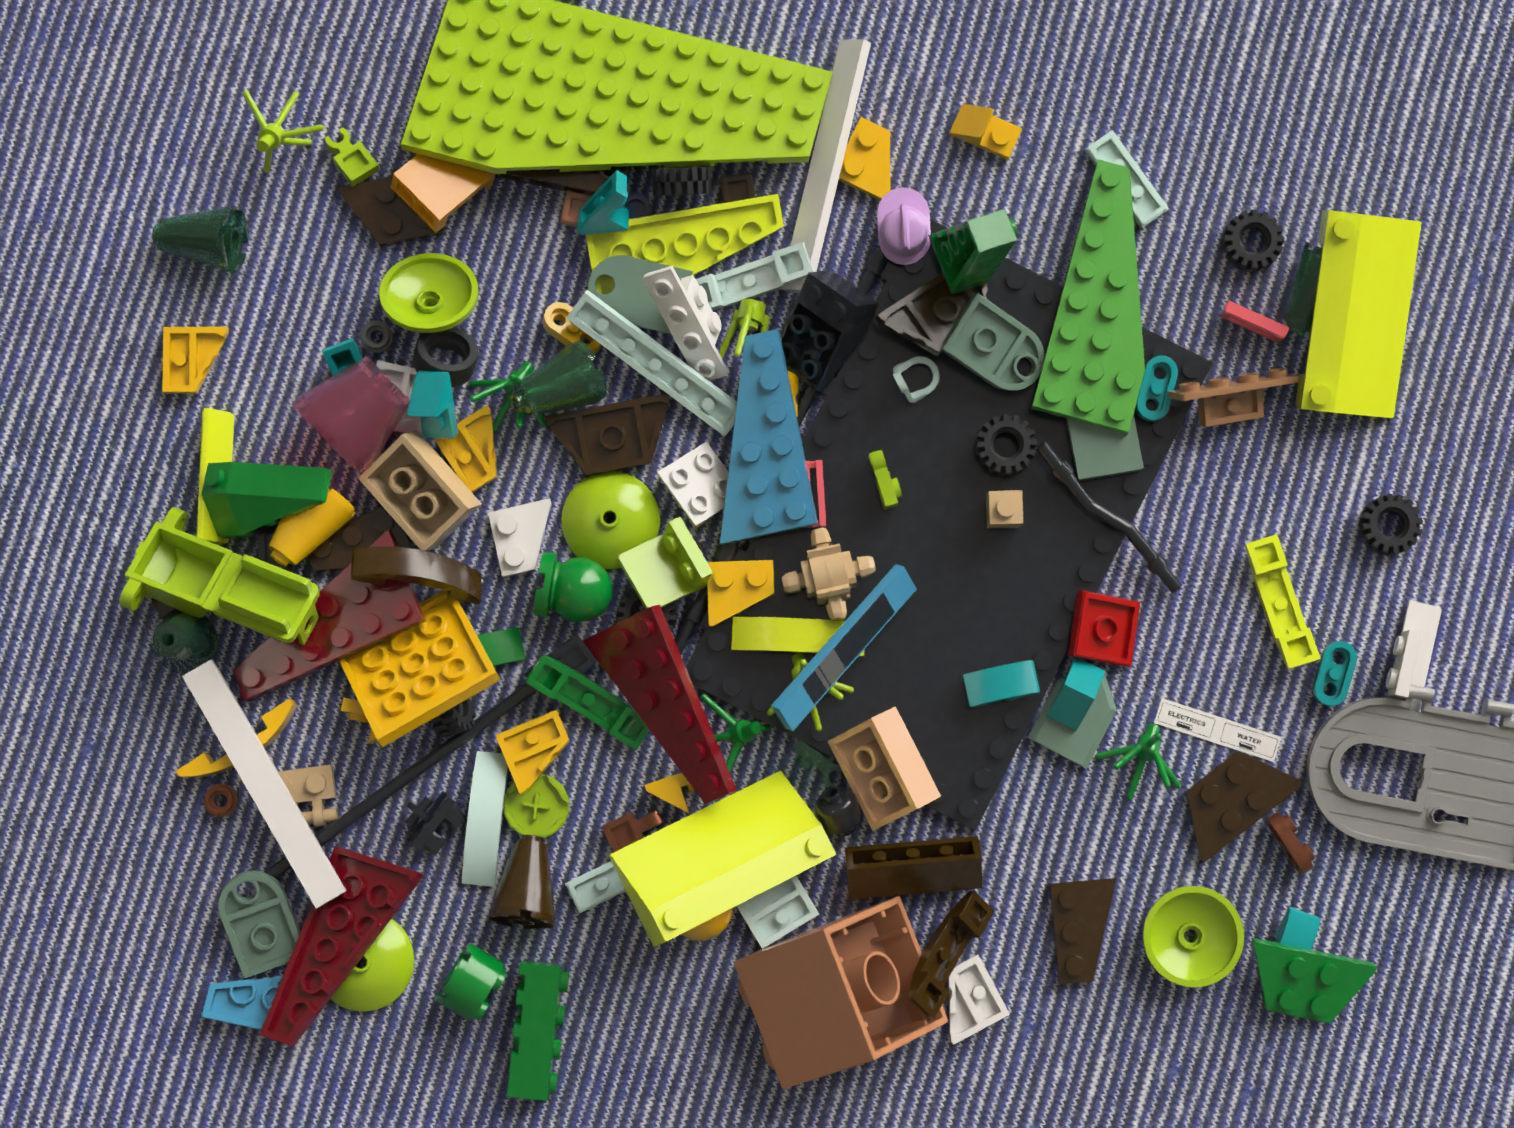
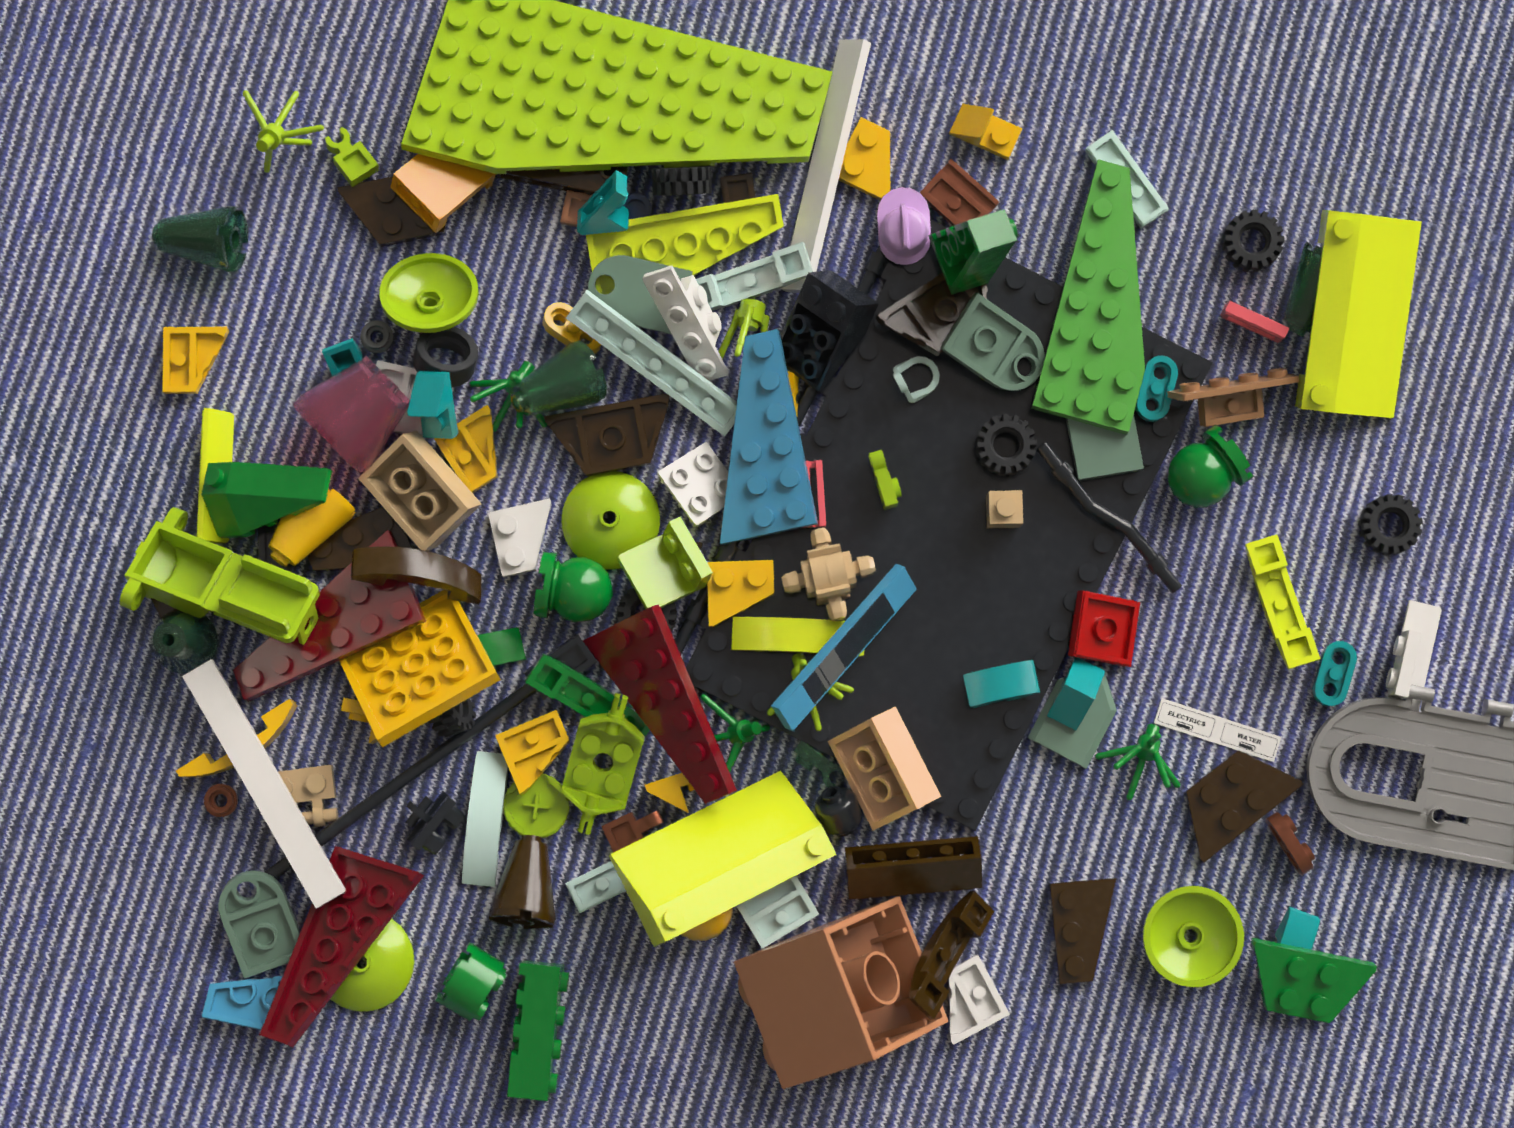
(597, 788): none -> lime plate
(957, 195): none -> copper plate
(1205, 471): none -> green tile

